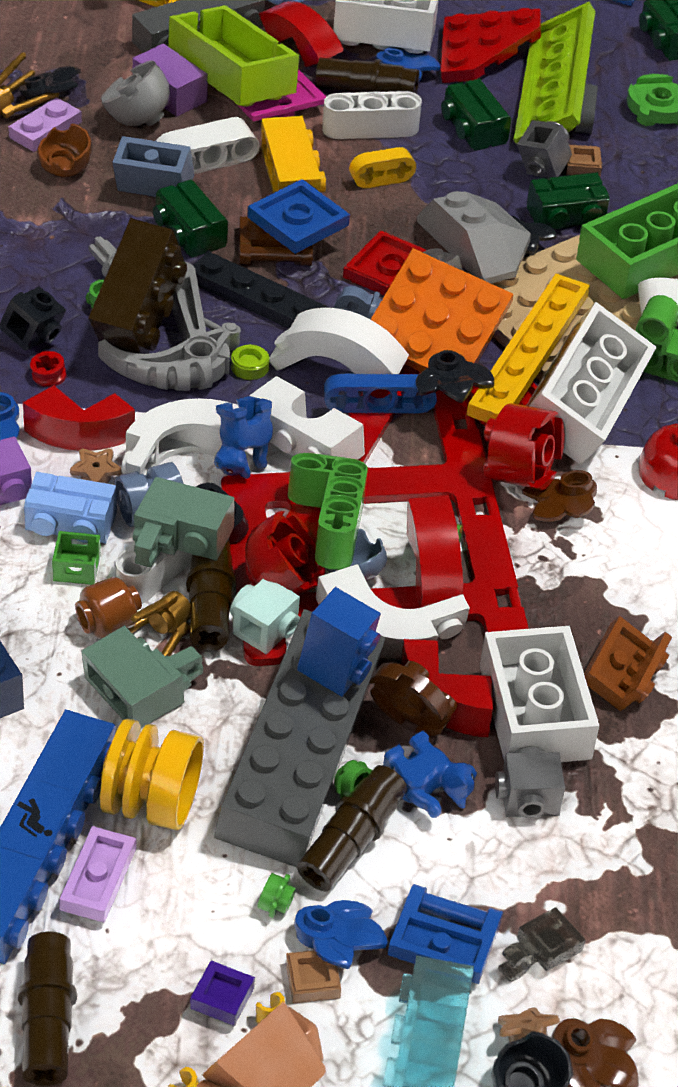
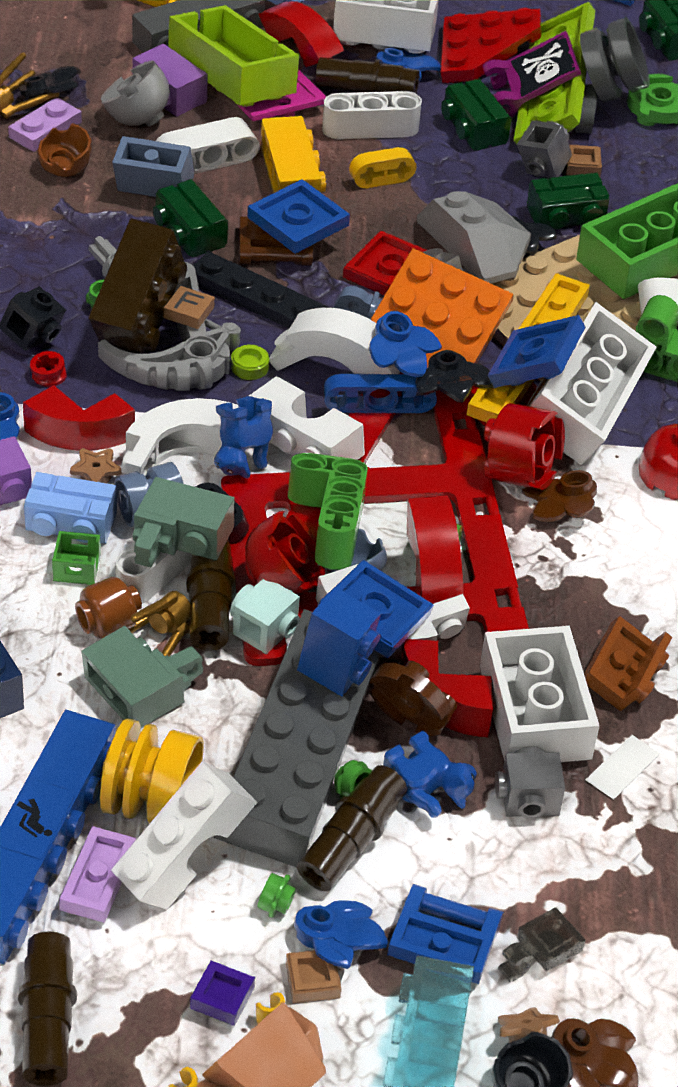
(189, 307): none -> medium nougat tile
(201, 808): none -> white arch
(399, 607): none -> blue plate
(402, 344): none -> blue plate
(533, 72): none -> flag
(537, 352): none -> blue plate
(614, 60): none -> dark grey wheel
(622, 767): none -> white sticker

